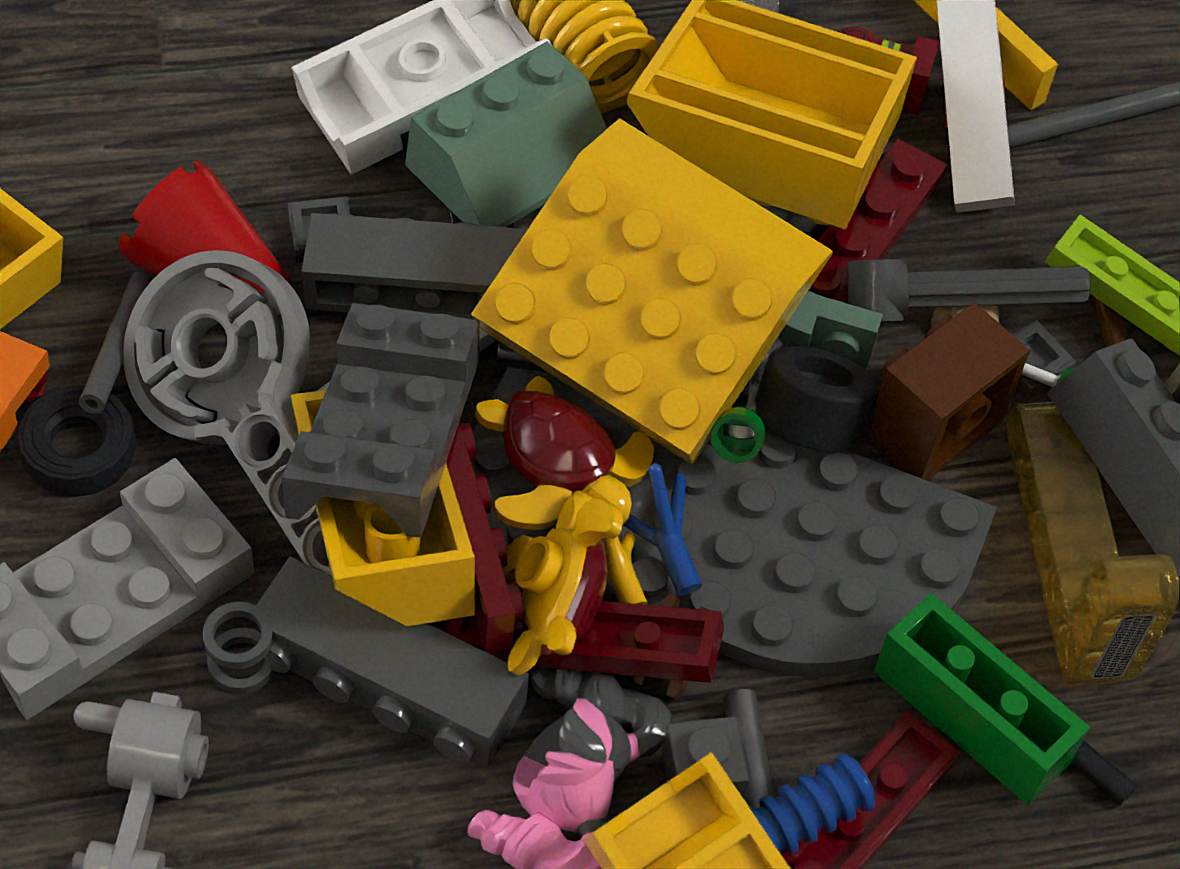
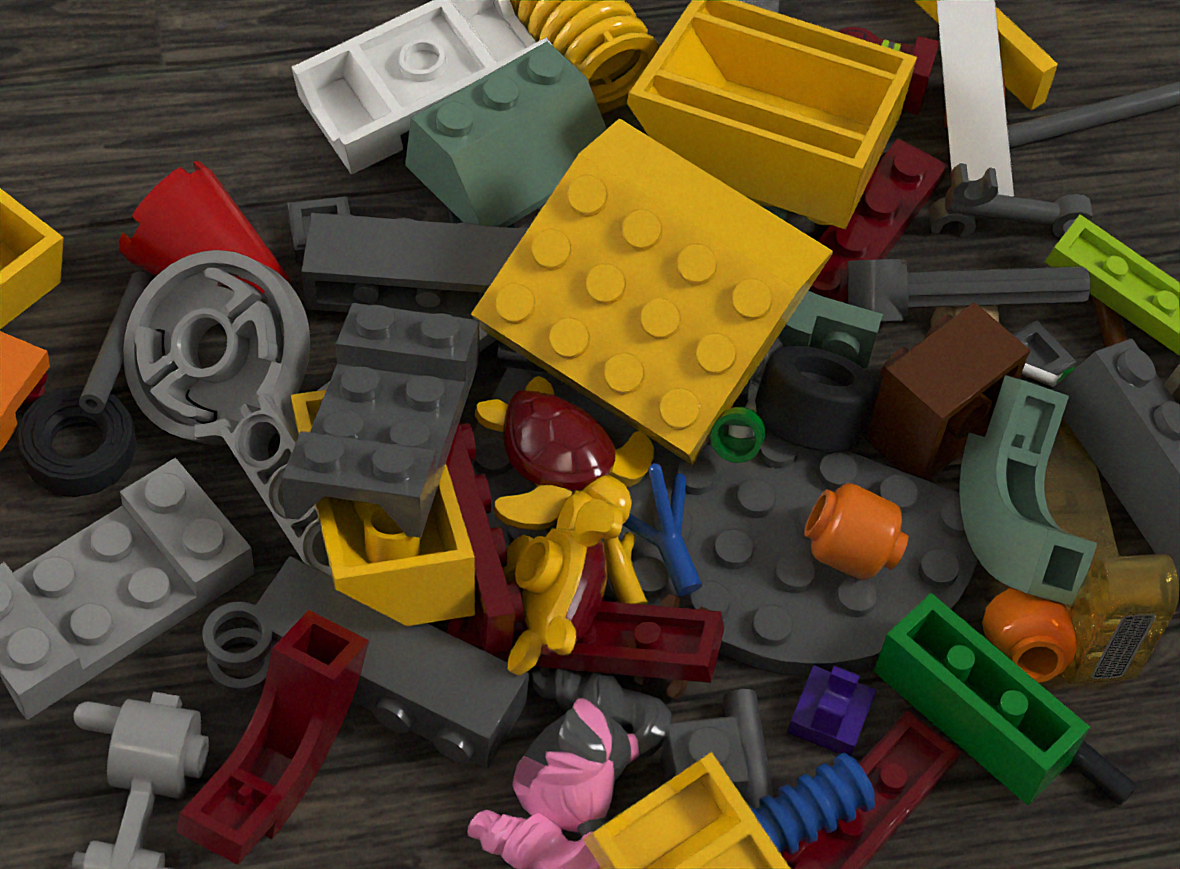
(286, 742): none -> dark red arch
(832, 709): none -> dark purple tile
(856, 531): none -> orange head
(982, 198): none -> dark grey bar
(1006, 499): none -> sand green arch
(1031, 632): none -> orange head

